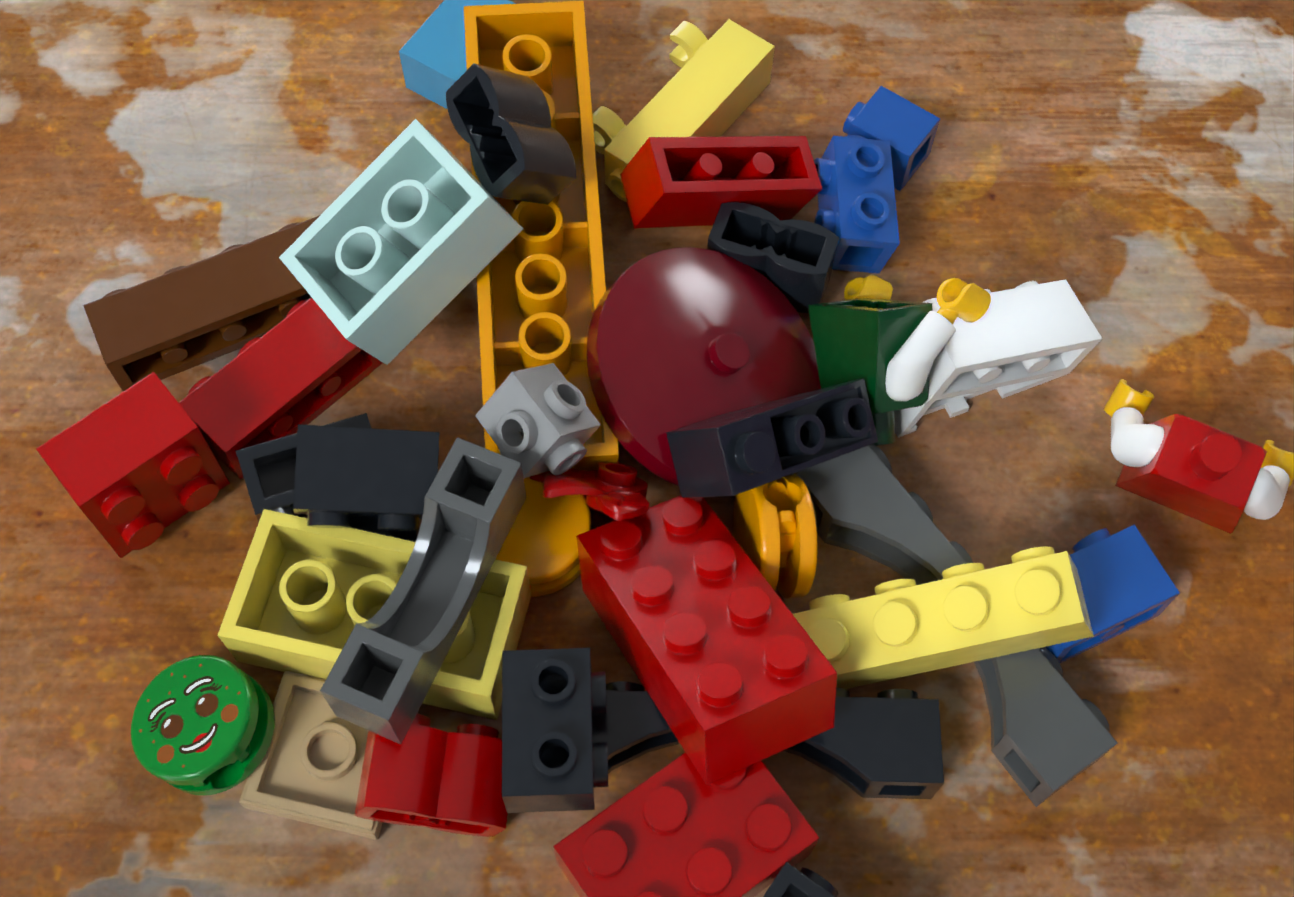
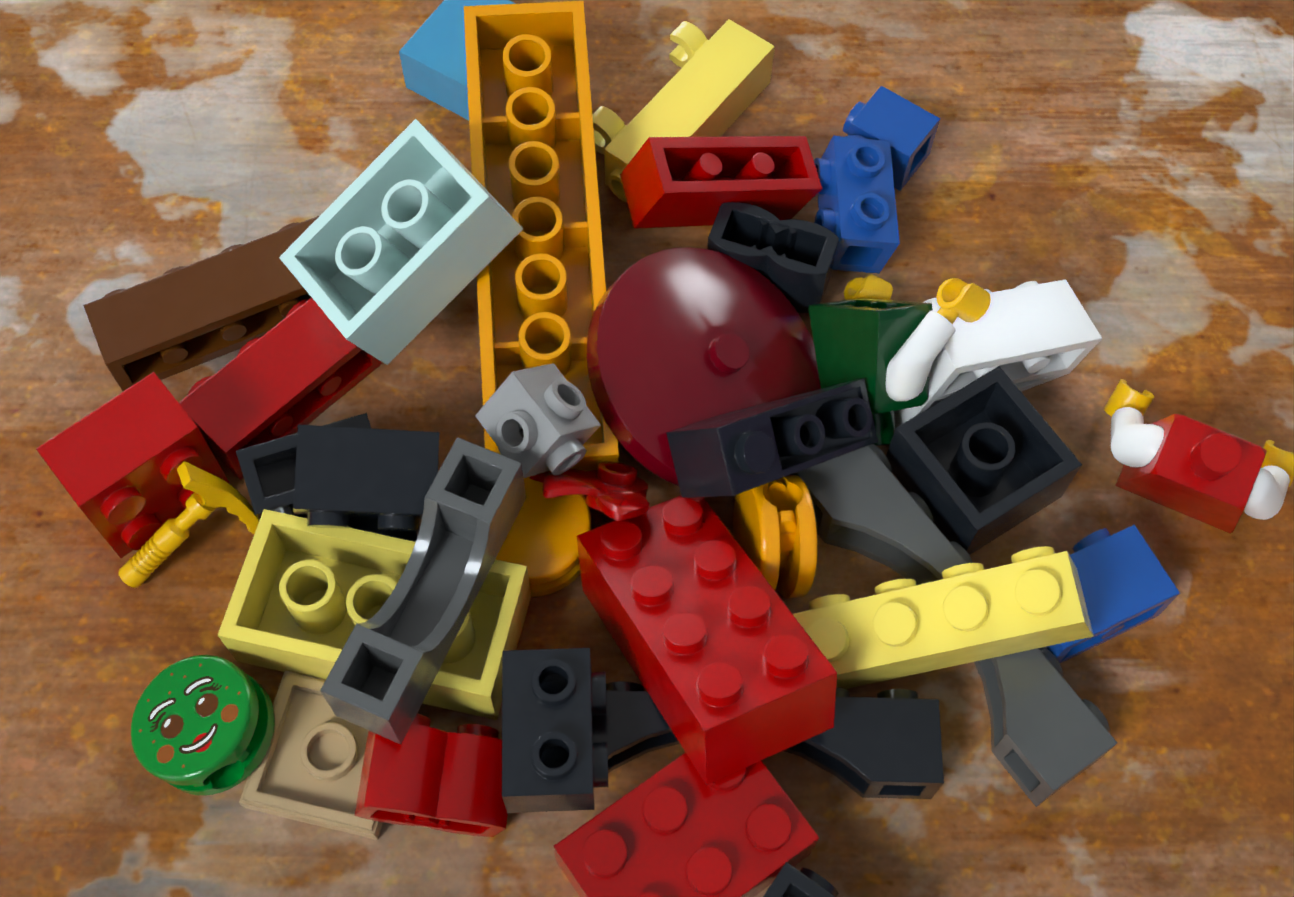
(208, 495): none -> yellow piece
(510, 135): black brick -> none
(982, 460): none -> black brick

